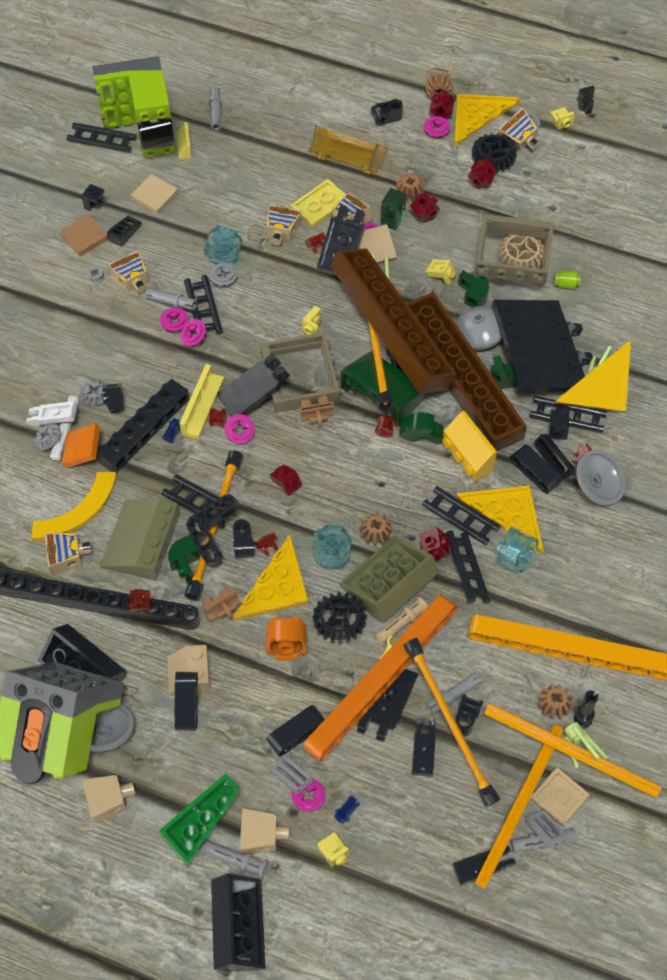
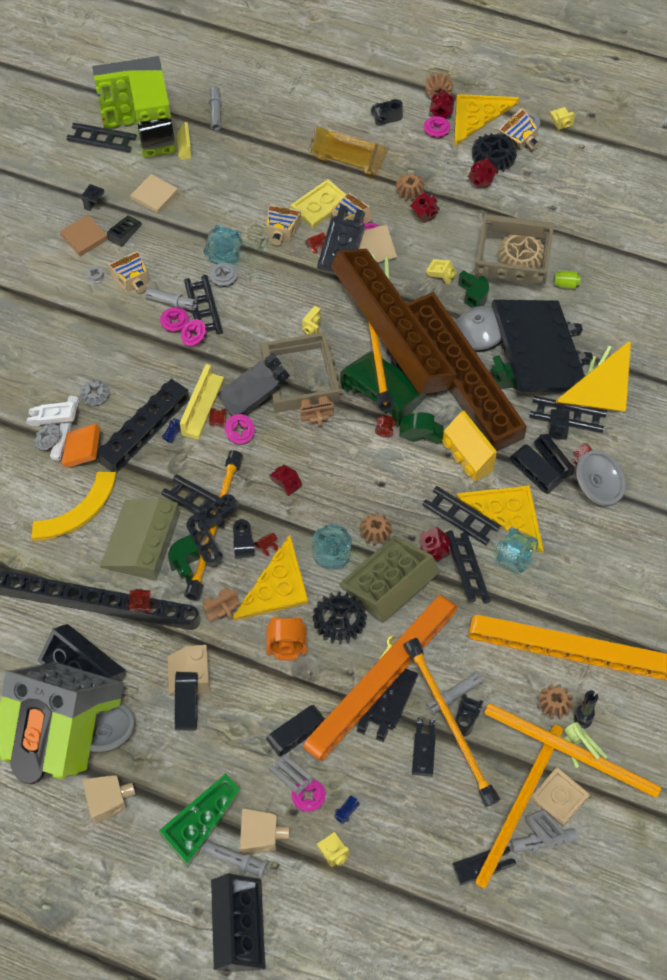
(64, 551): torso -> none
(113, 396): black brick -> none
(393, 208): clear green brick -> none
(407, 616): tan pin -> none
(585, 99): black bracket -> none

